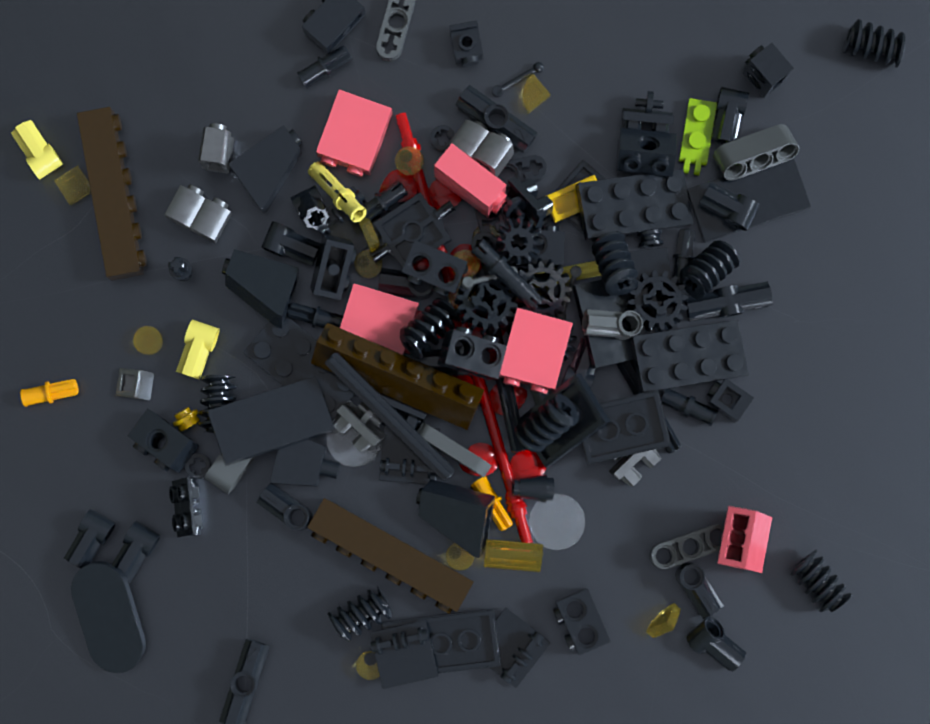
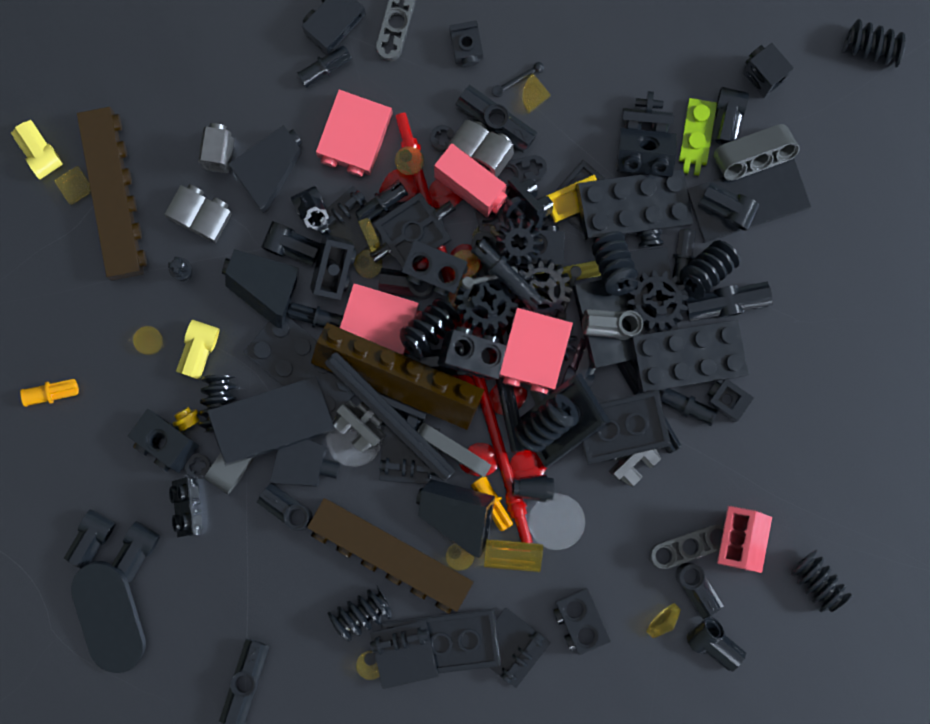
(135, 384): flat silver slope -> none
(352, 208): light yellow pin -> none

